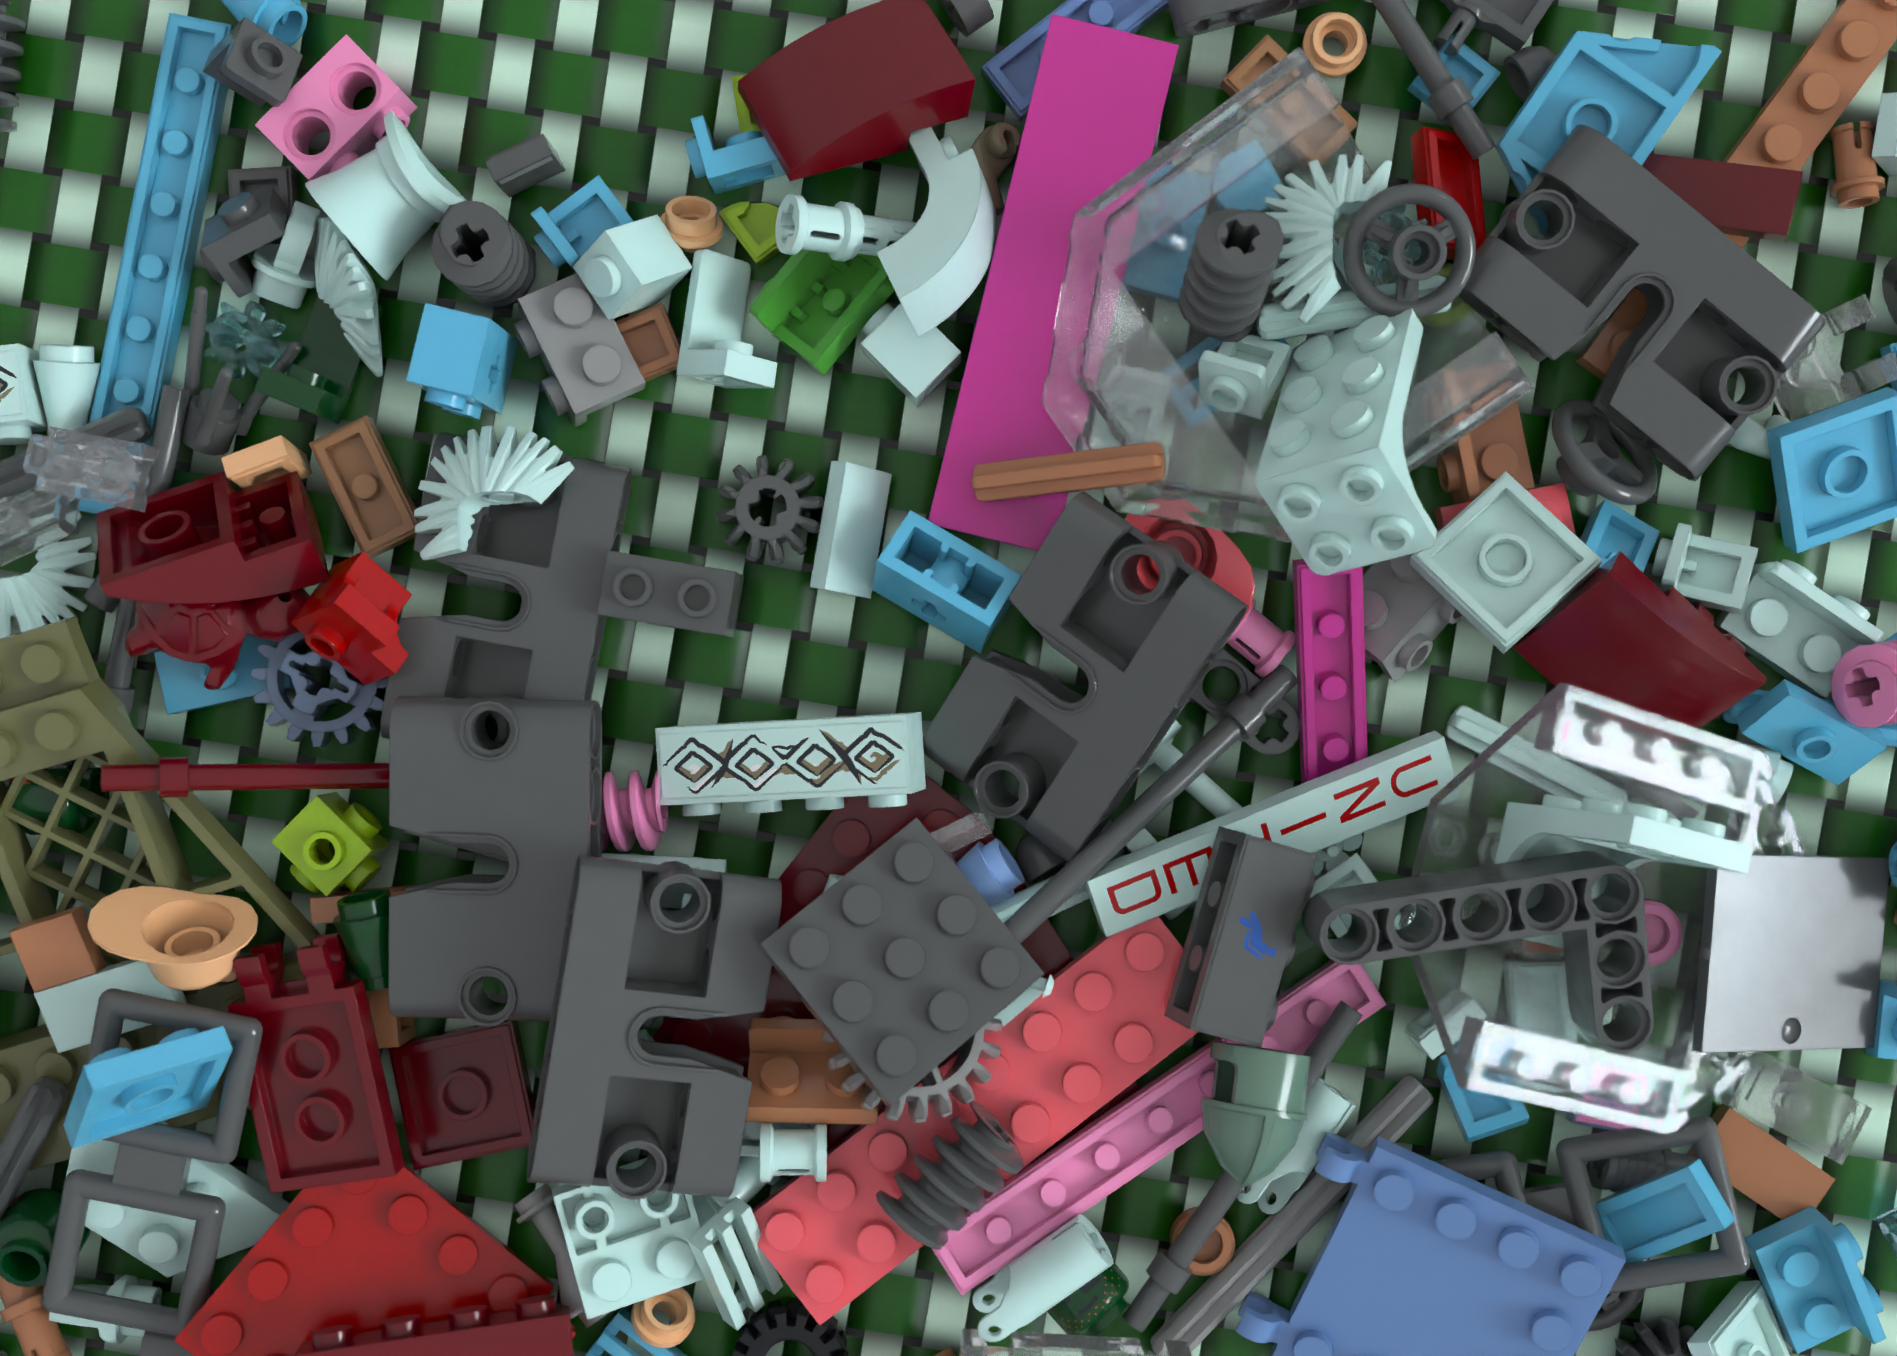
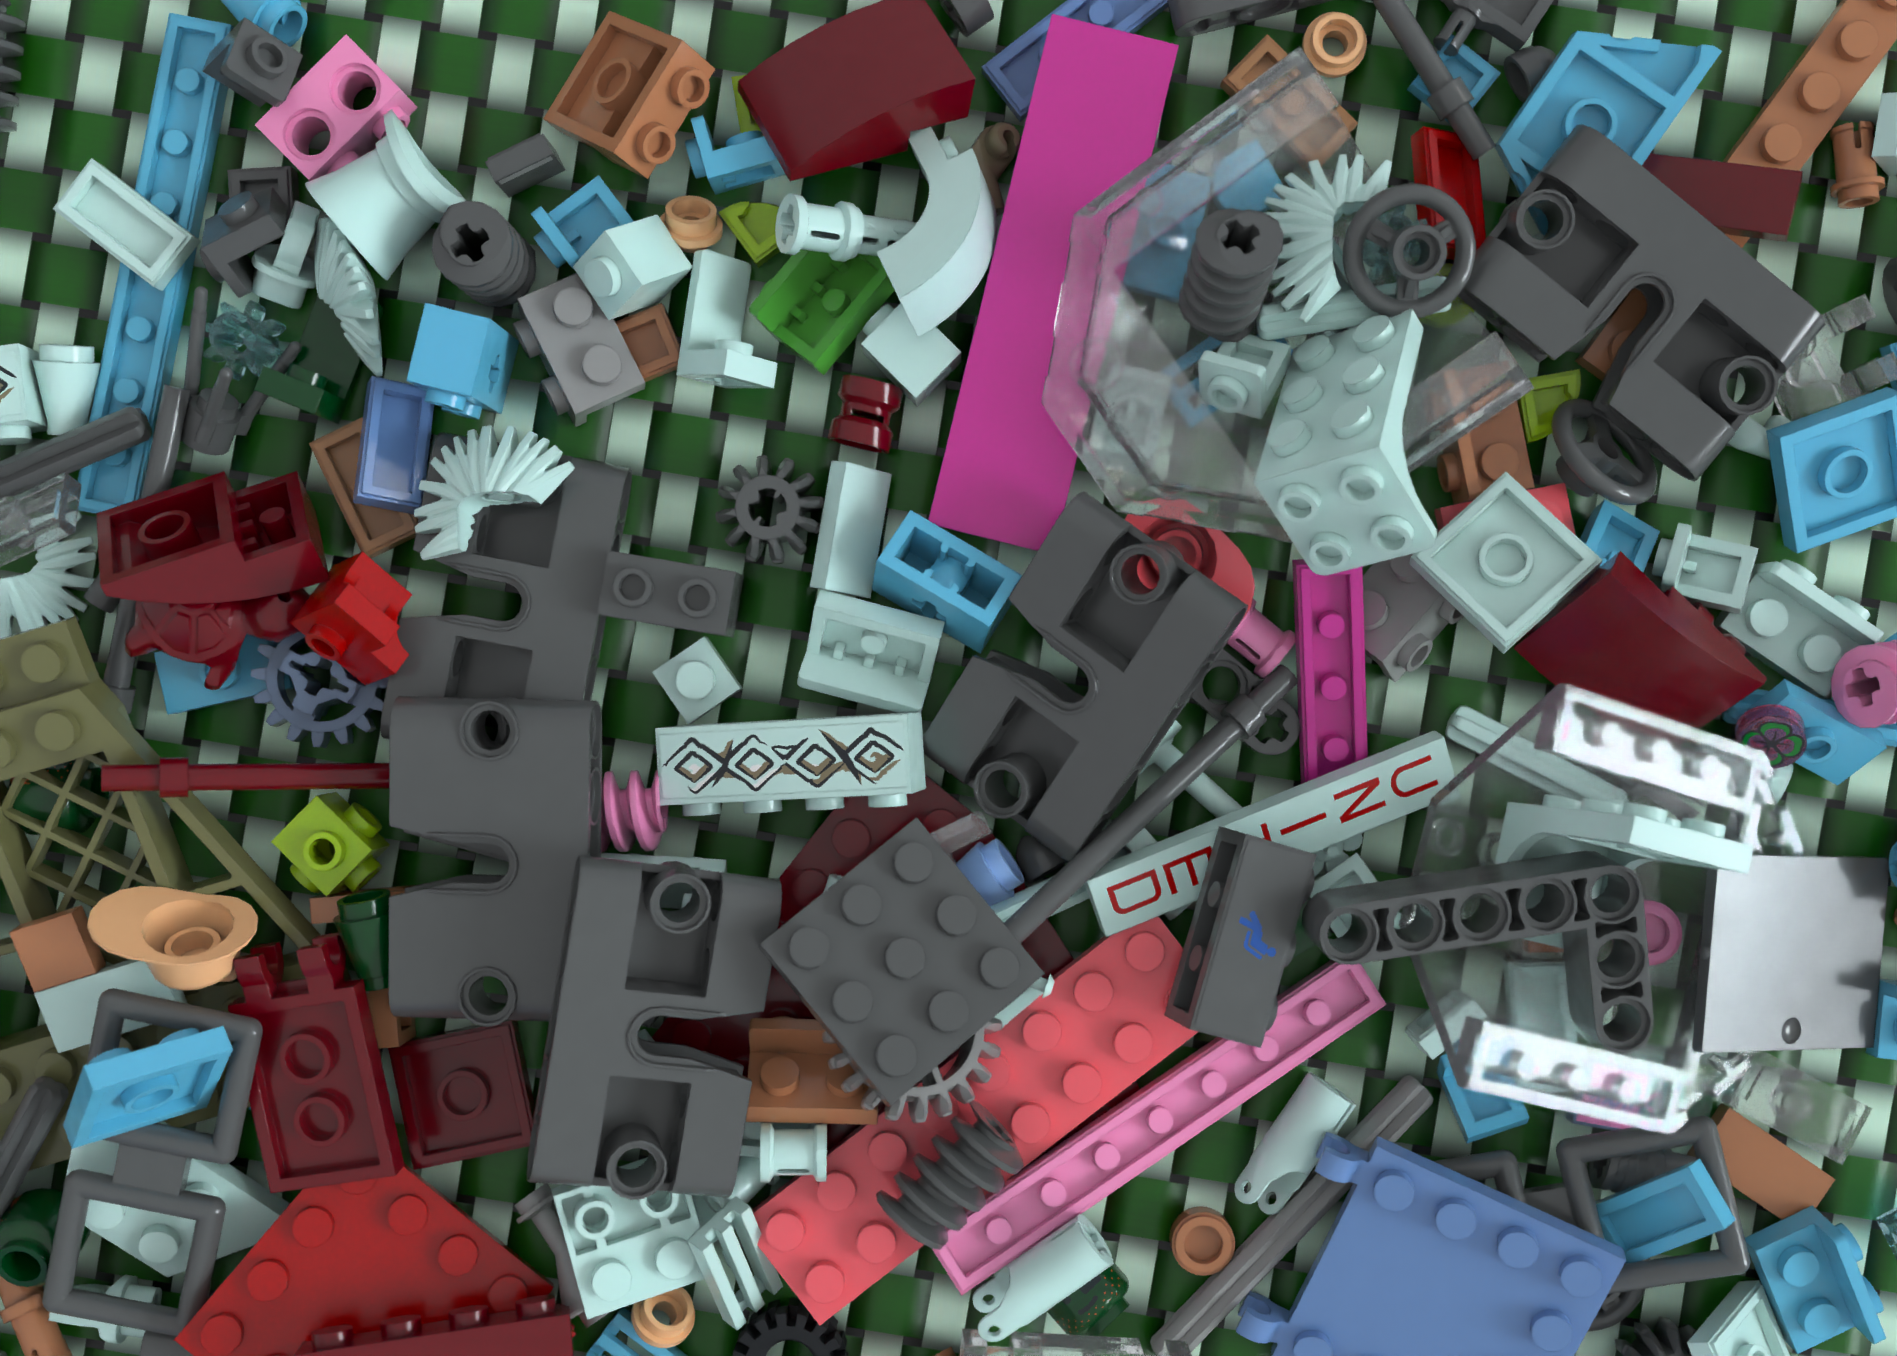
(91, 467): clear hips -> none
(126, 224): none -> light aqua tile
(265, 462): light nougat tile -> none
(393, 446): none -> medium blue tile
(631, 93): none -> nougat plate
(697, 680): none -> light aqua plate
(869, 400): none -> dark red wheel
(870, 653): none -> light aqua bracket
(1069, 472): nougat axle -> none
(1171, 1267): dark grey bar -> none
(1254, 1108): sand green helmet -> none
(1540, 403): none -> lime tile
(1775, 731): none -> clear pink tile

